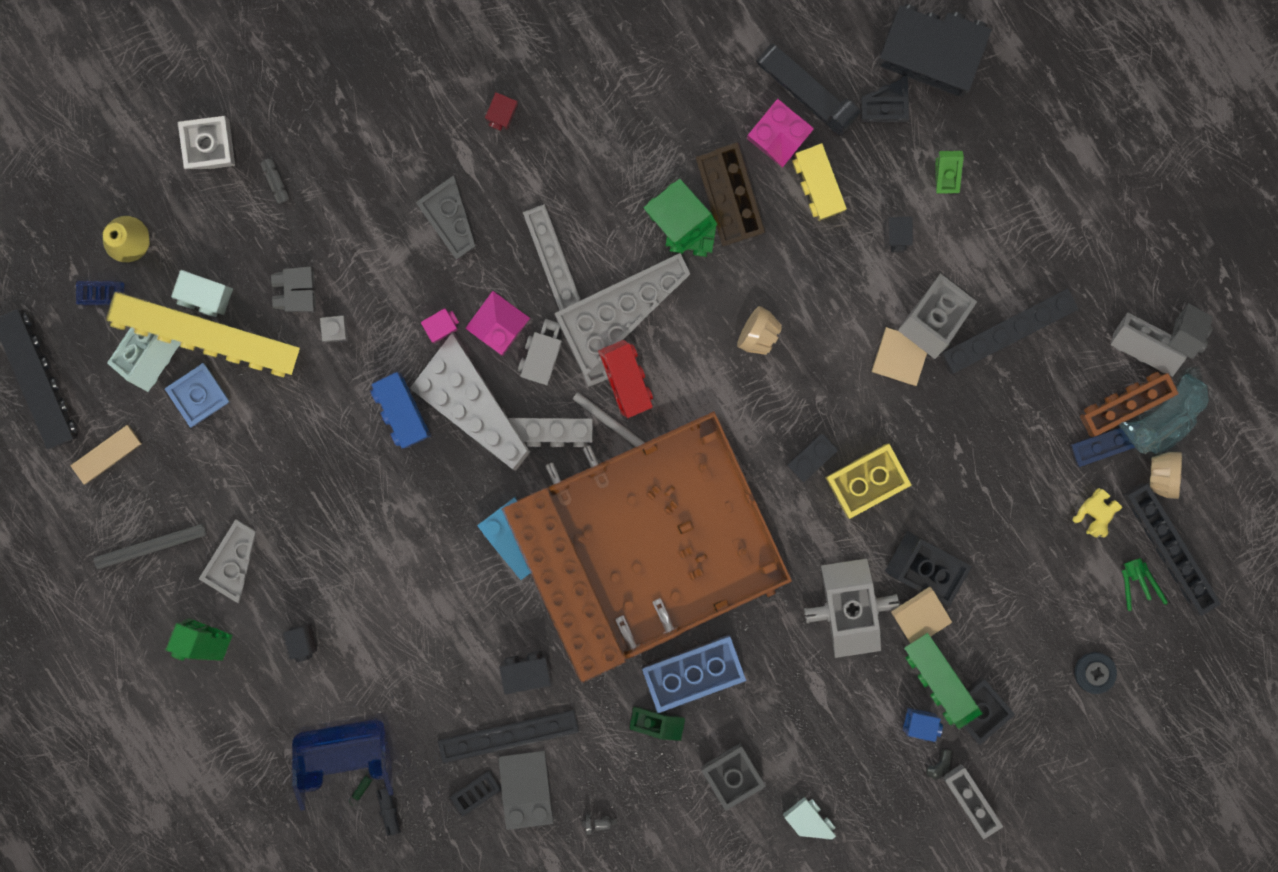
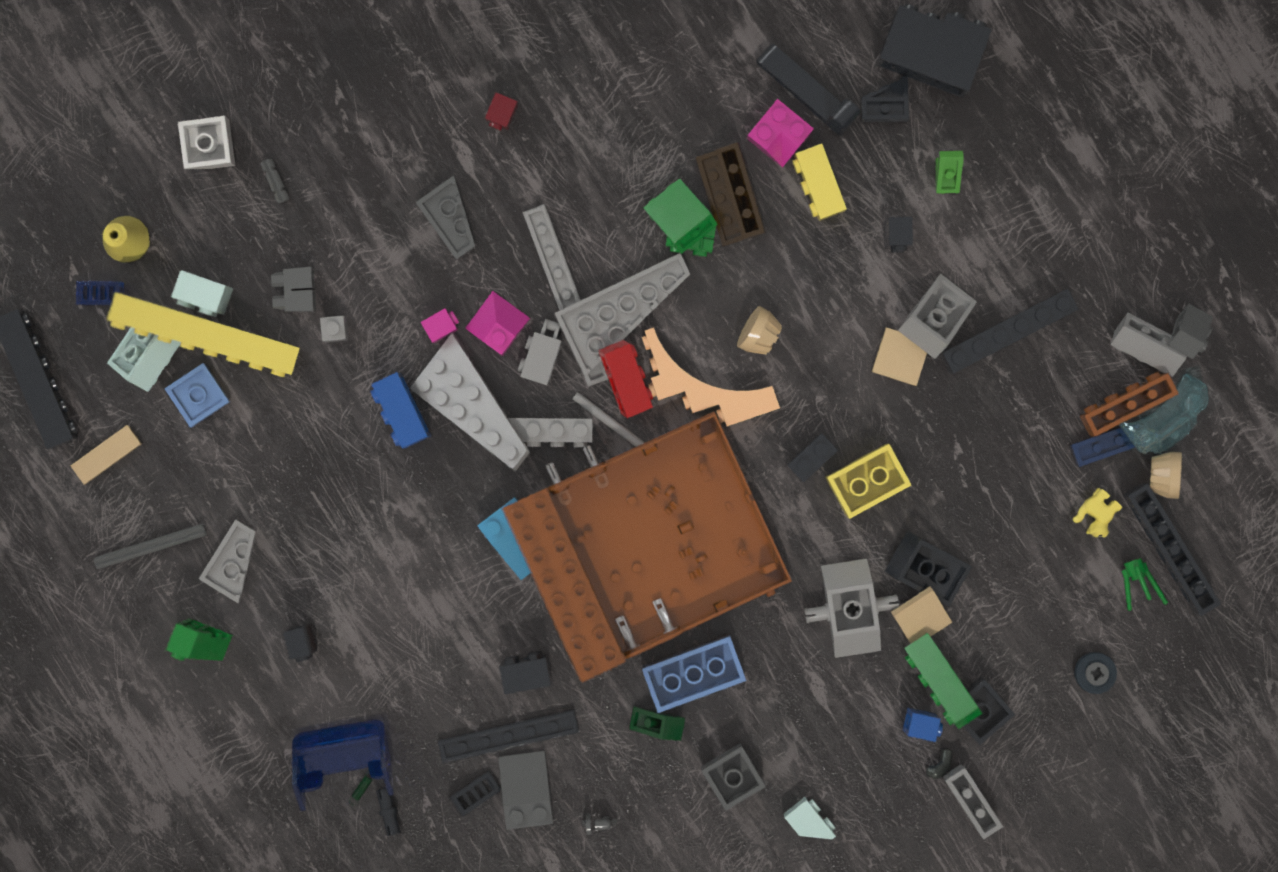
(672, 380): none -> light nougat arch

